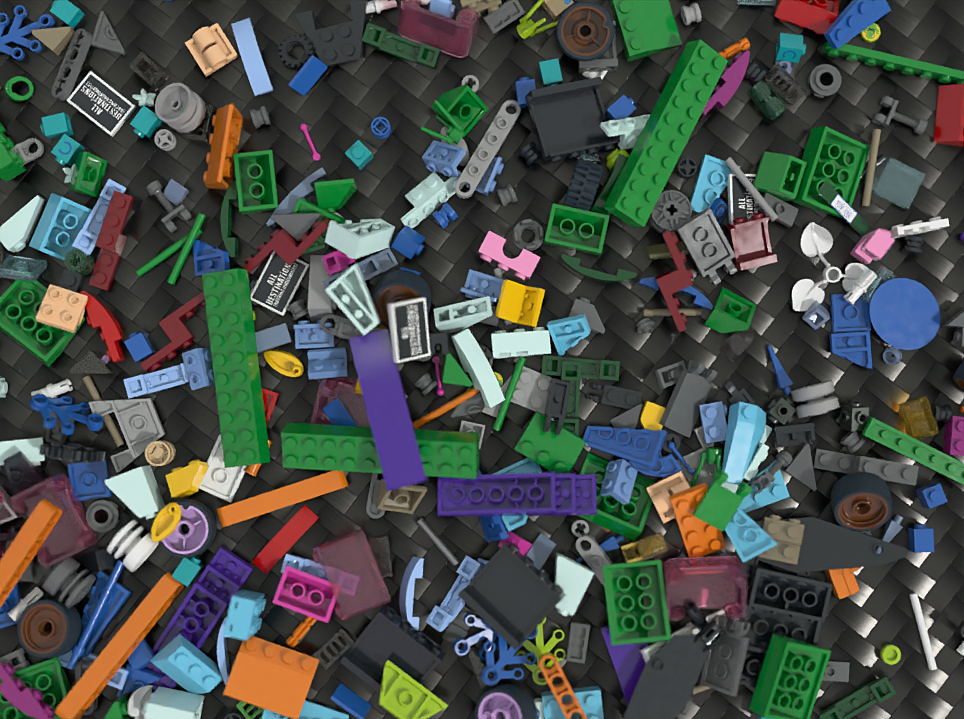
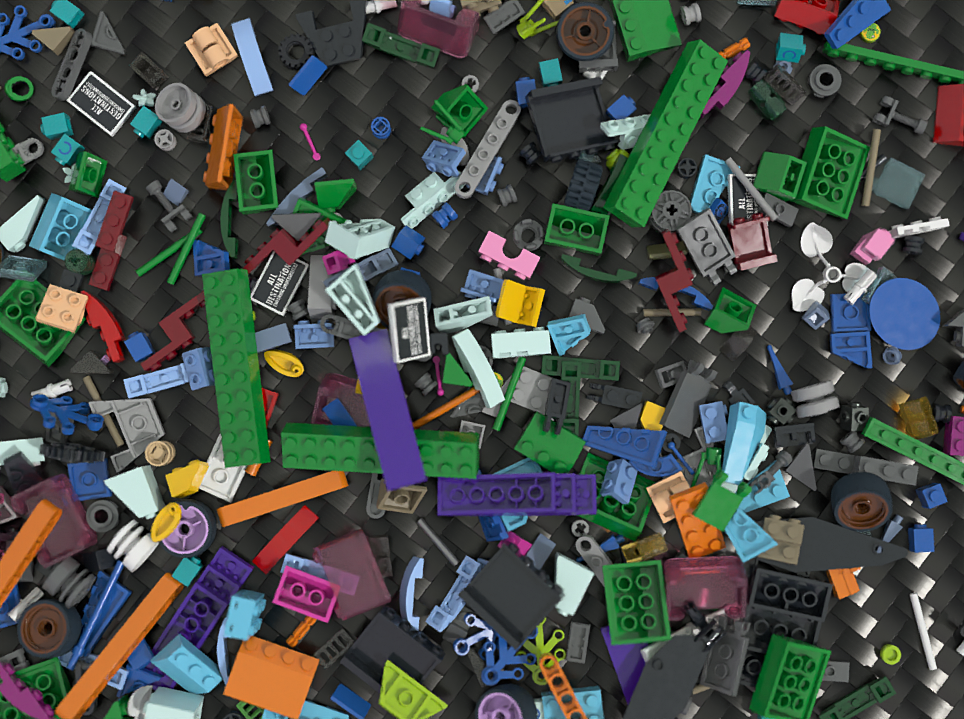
(327, 363): medium blue bracket -> none
(843, 208): sticker -> none

